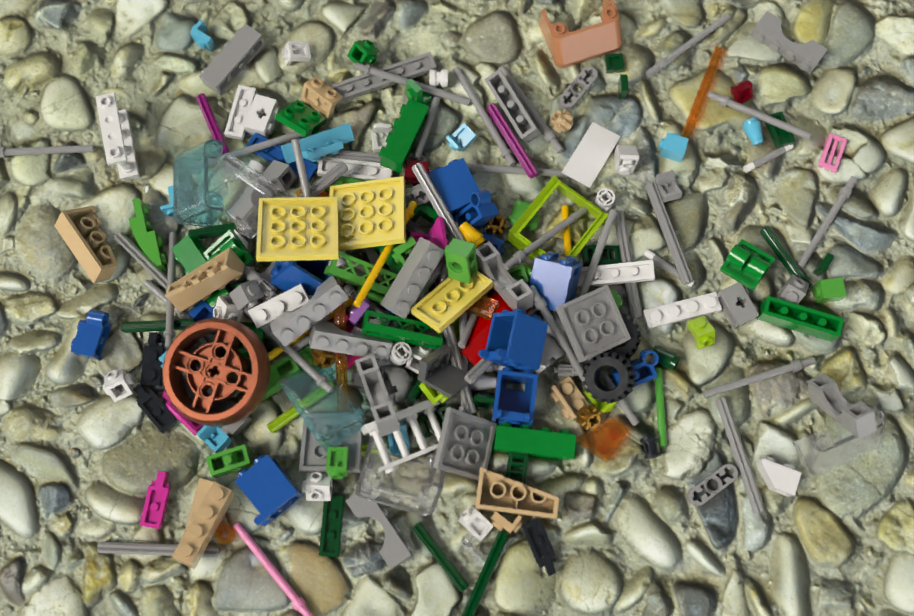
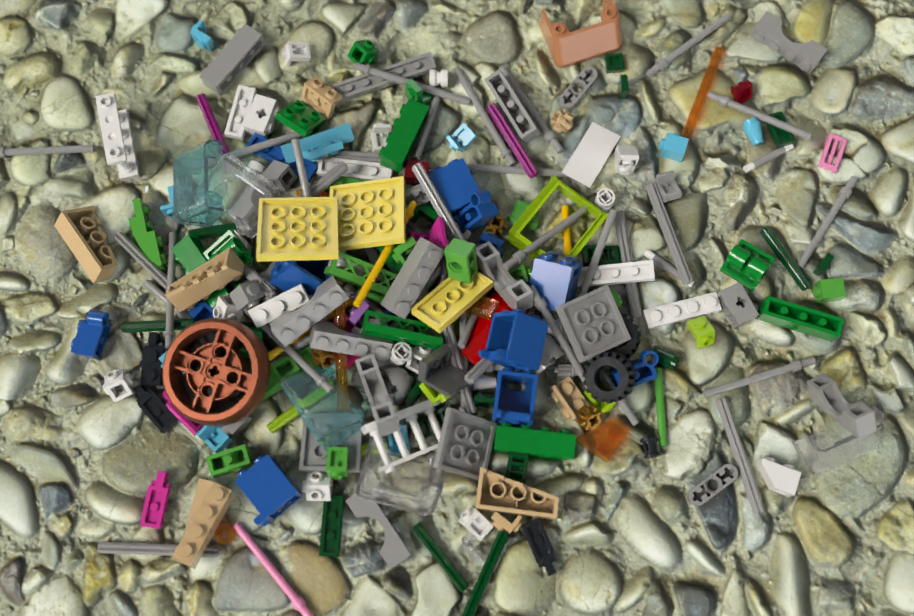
(471, 234): yellow cone -> none
(793, 290): light grey brick -> none

